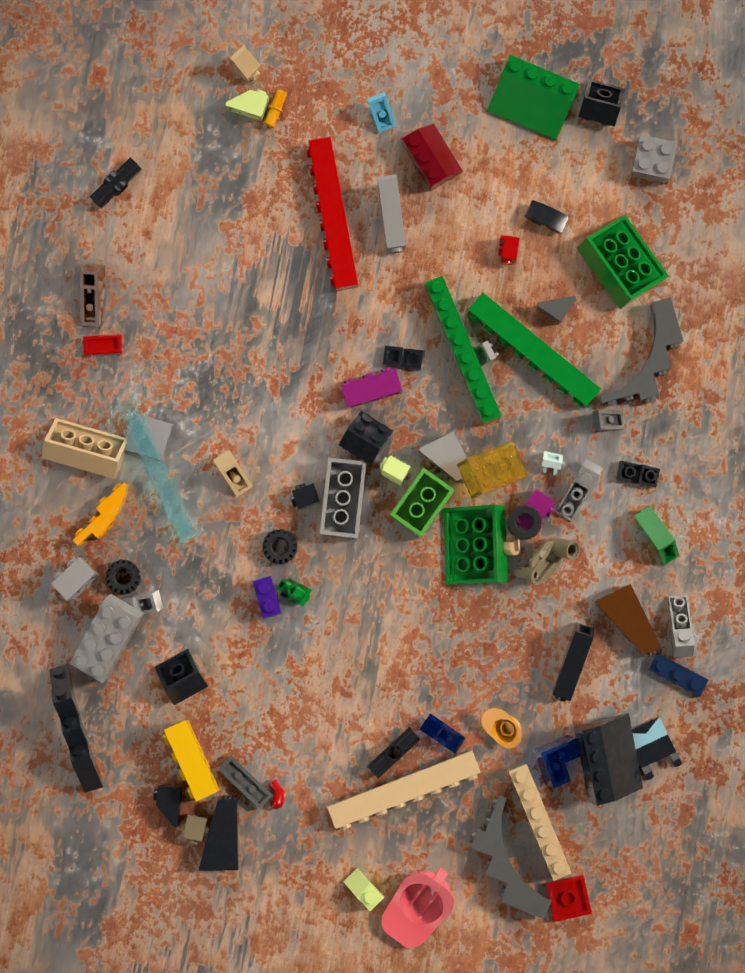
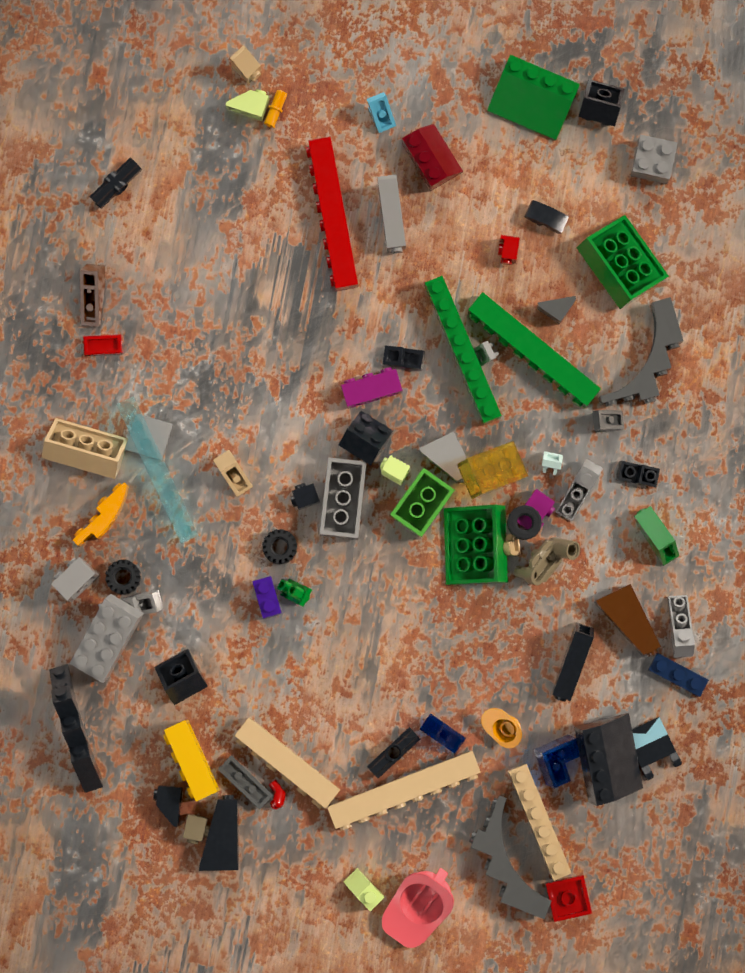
(286, 762): none -> tan brick

